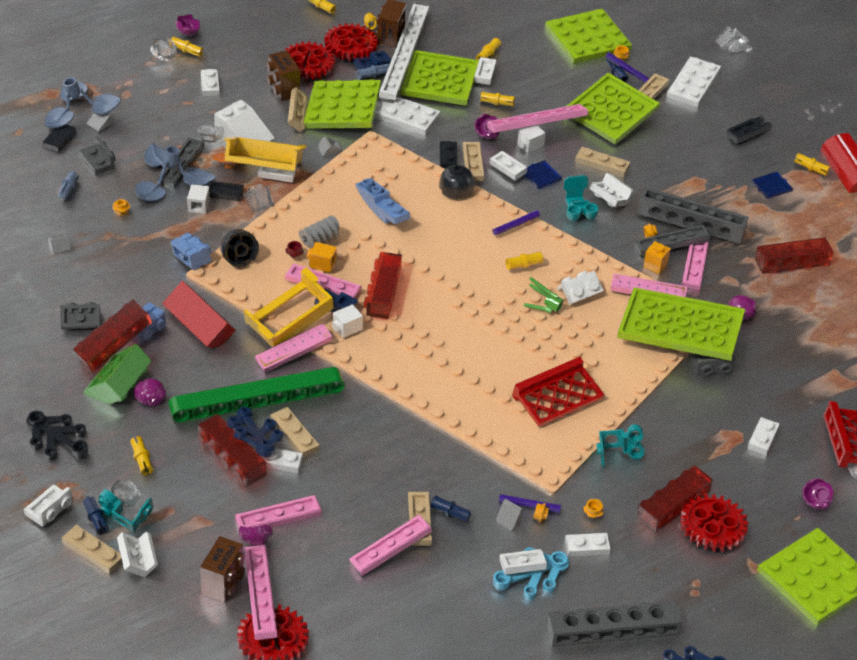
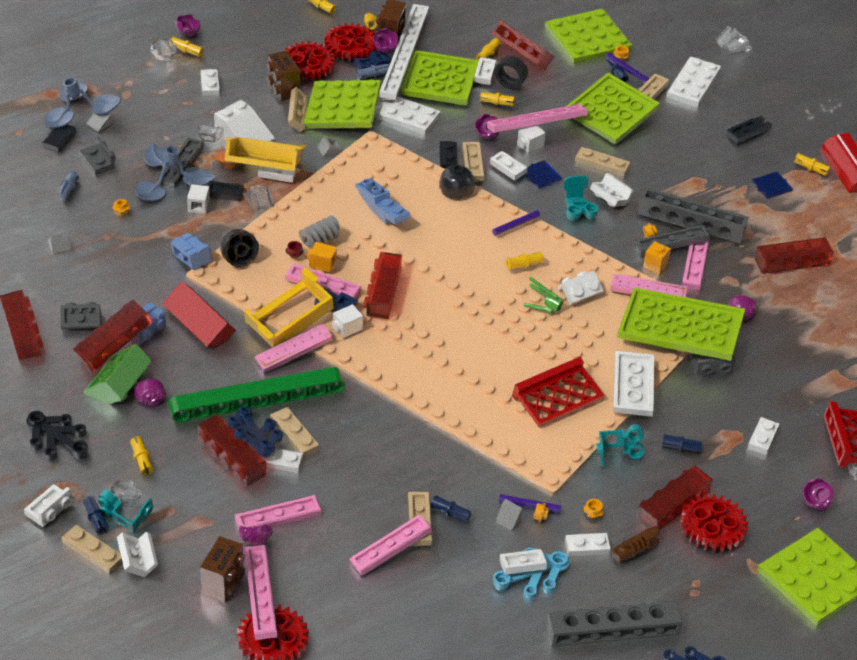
(21, 326): none -> clear red brick
(385, 40): none -> magenta hair
(505, 79): none -> black tyre
(522, 44): none -> clear red brick
(633, 383): none -> white plate
(637, 544): none -> reddish brown hinge
(682, 443): none -> dark blue axle

